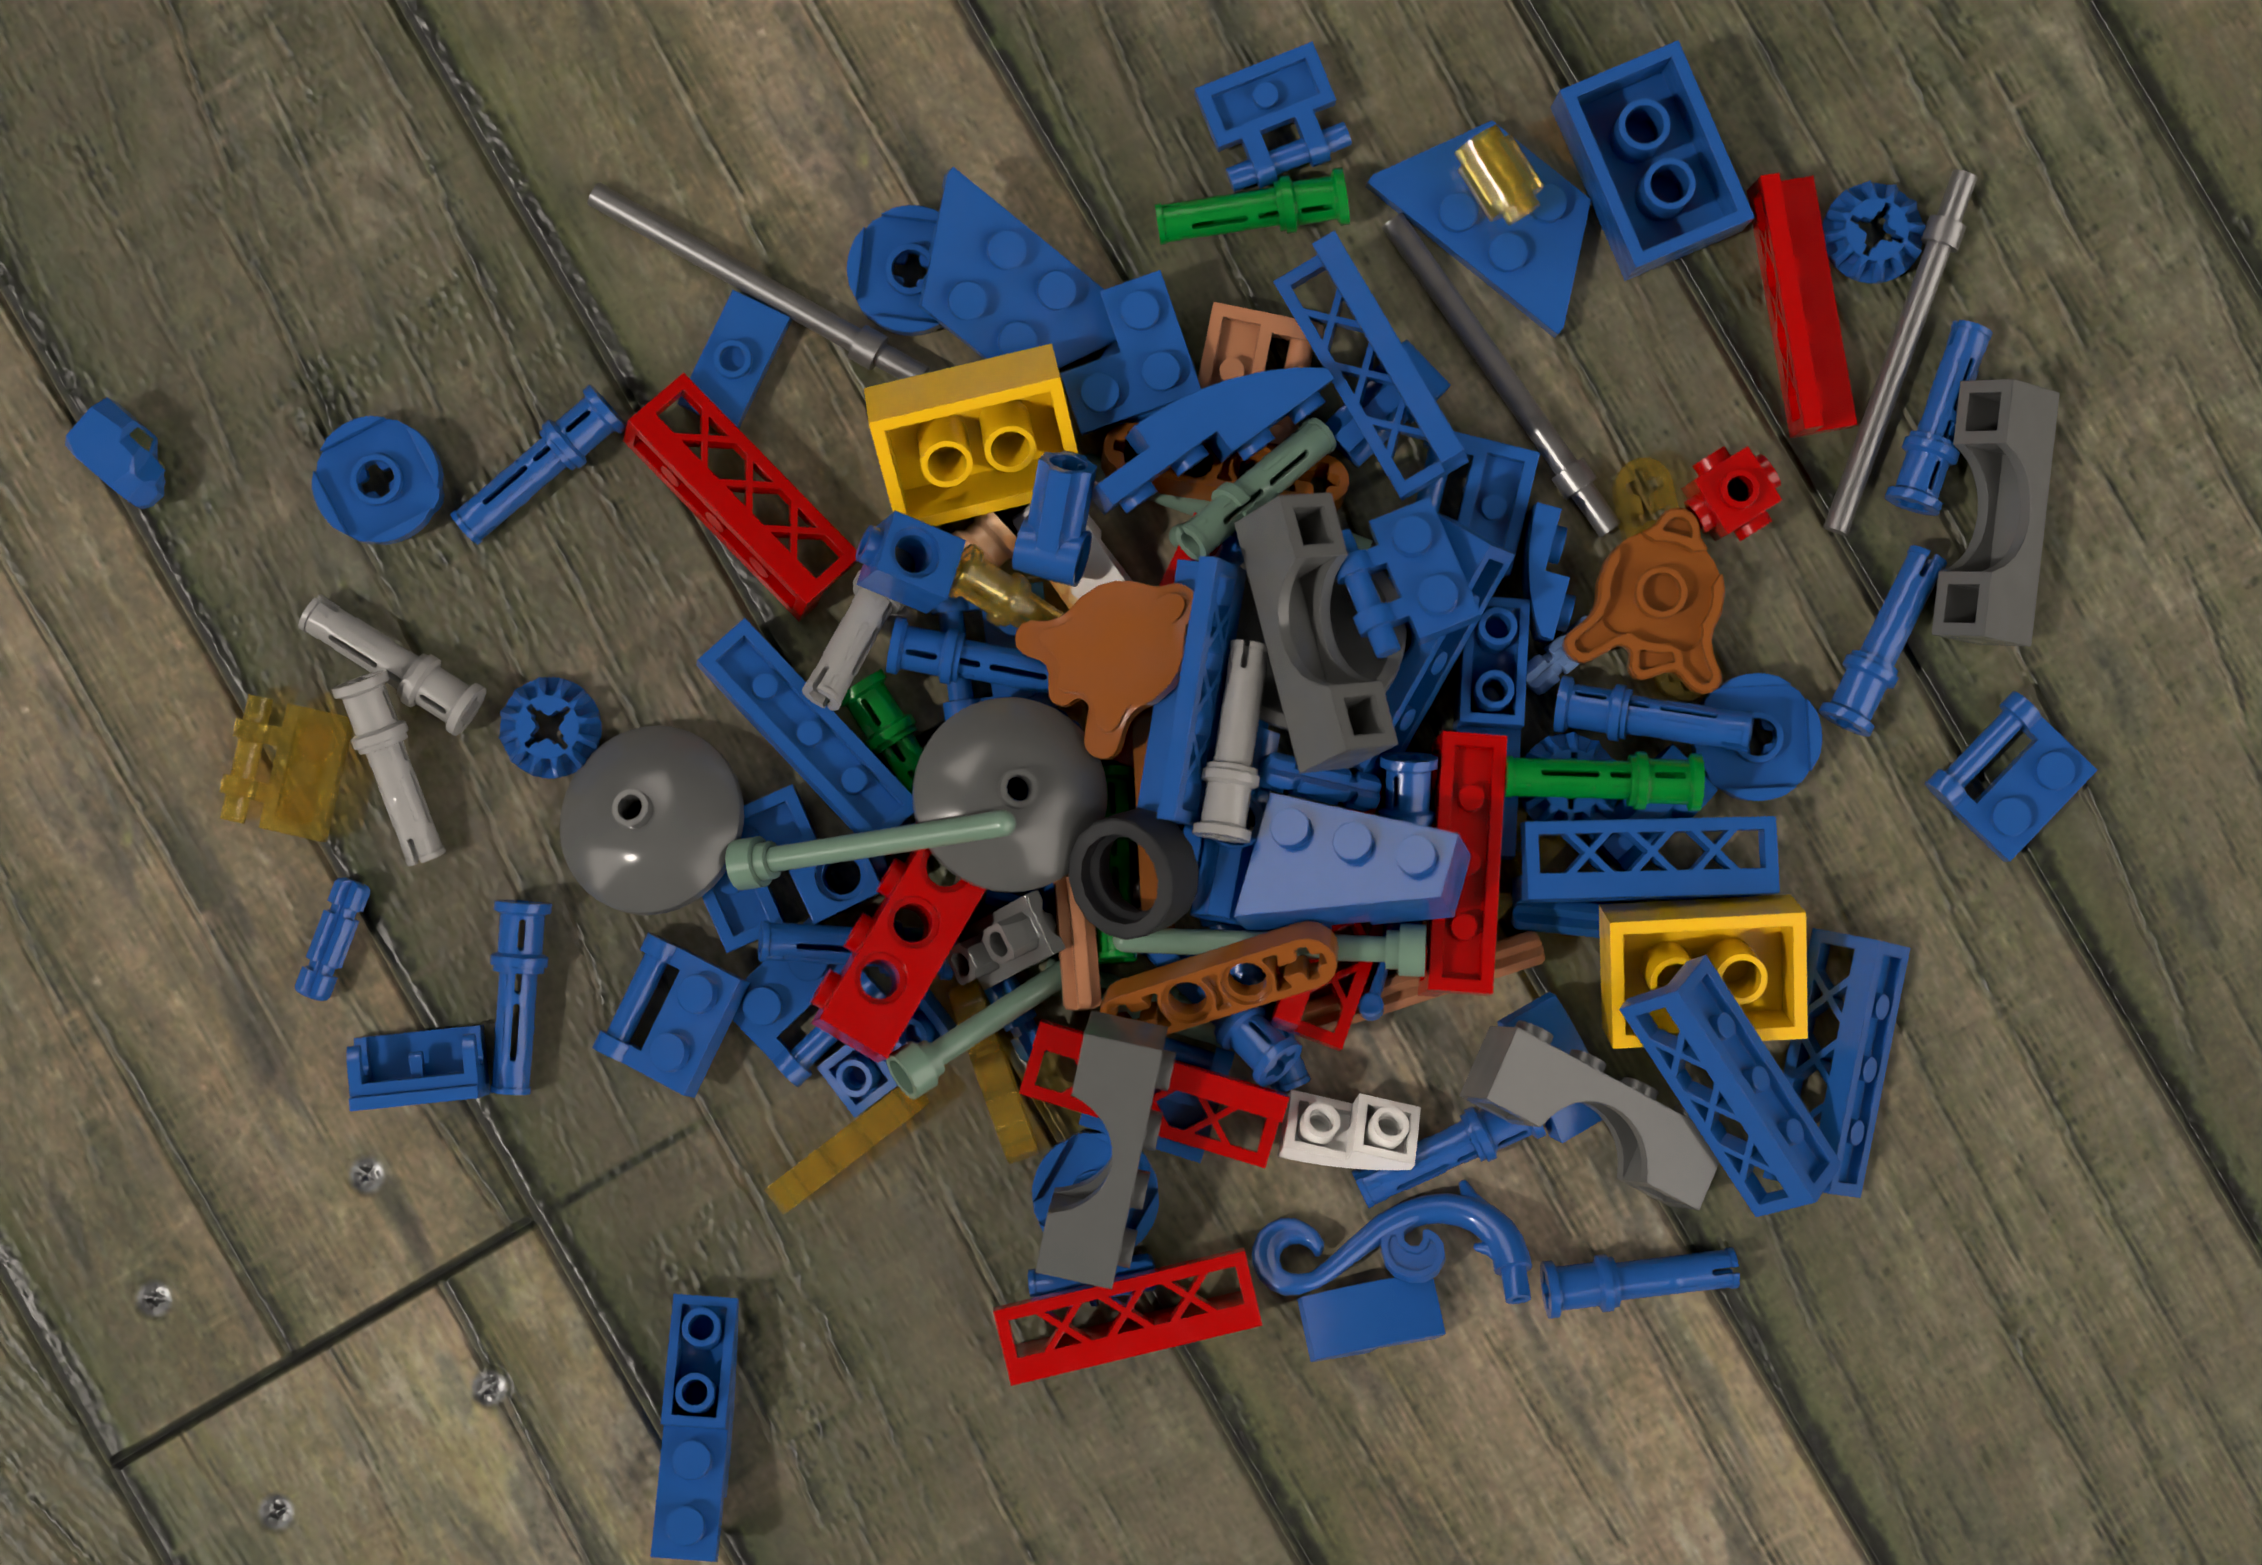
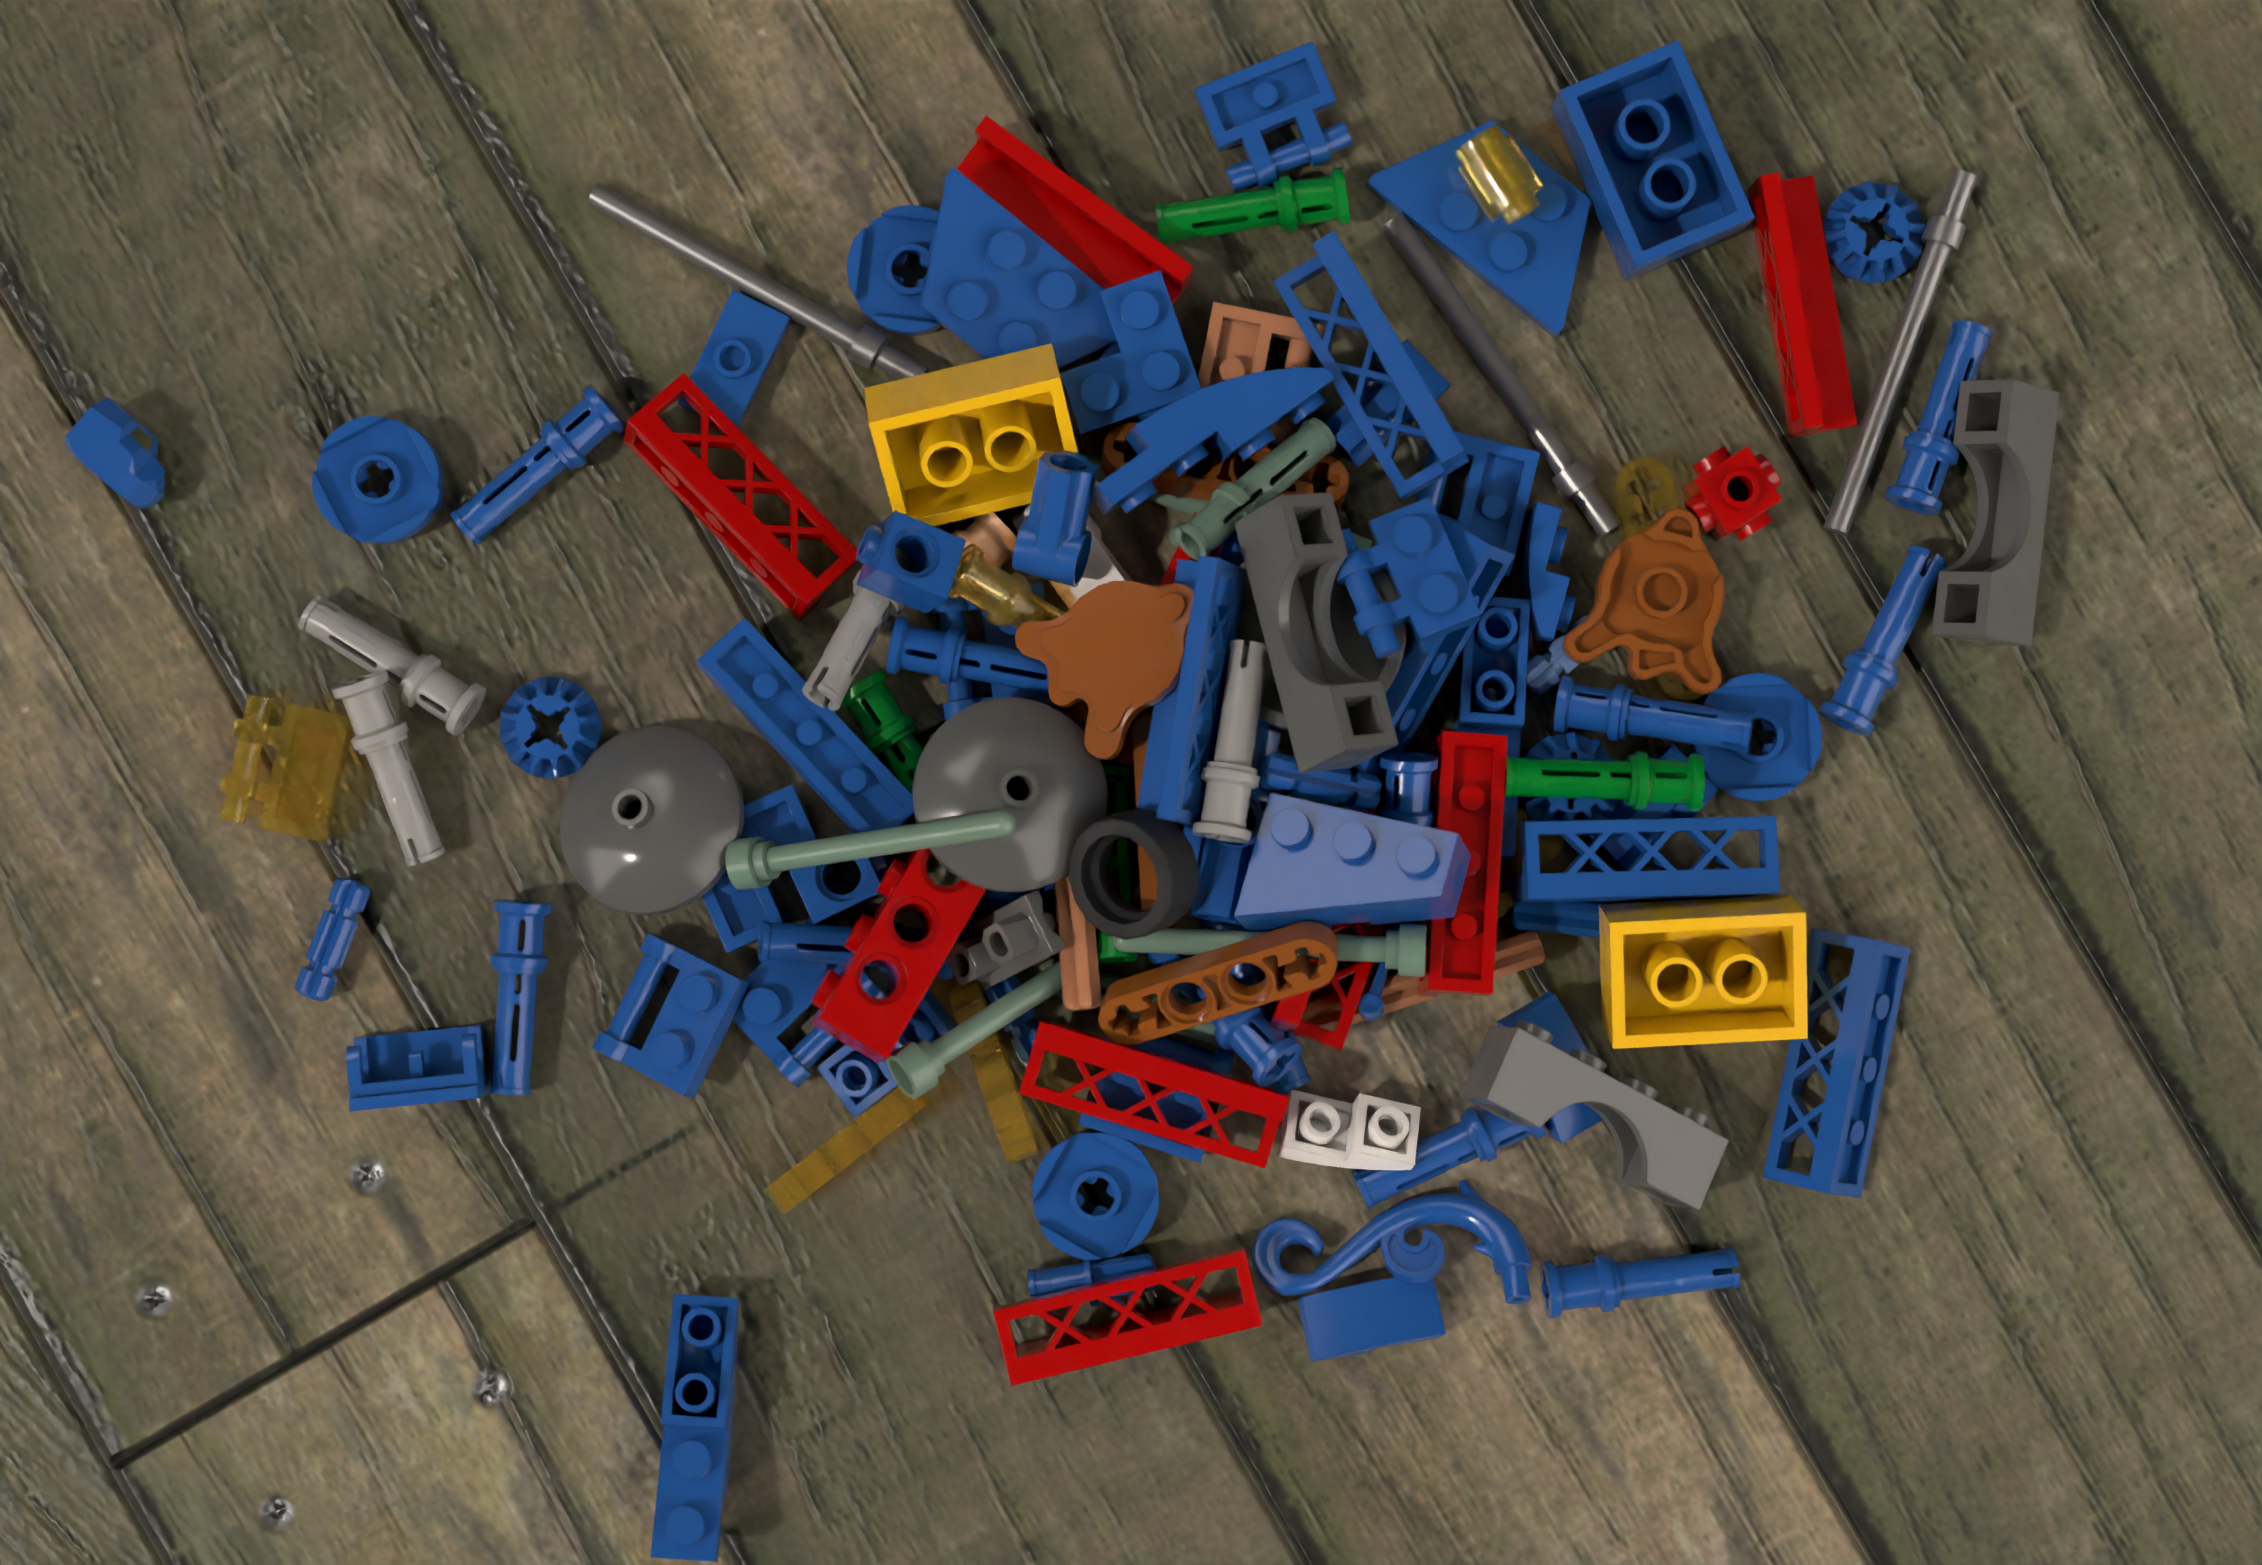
(1068, 214): none -> red fence
(1117, 1079): dark grey arch -> none
(1745, 1088): blue fence -> none
(2025, 792): blue plate -> none

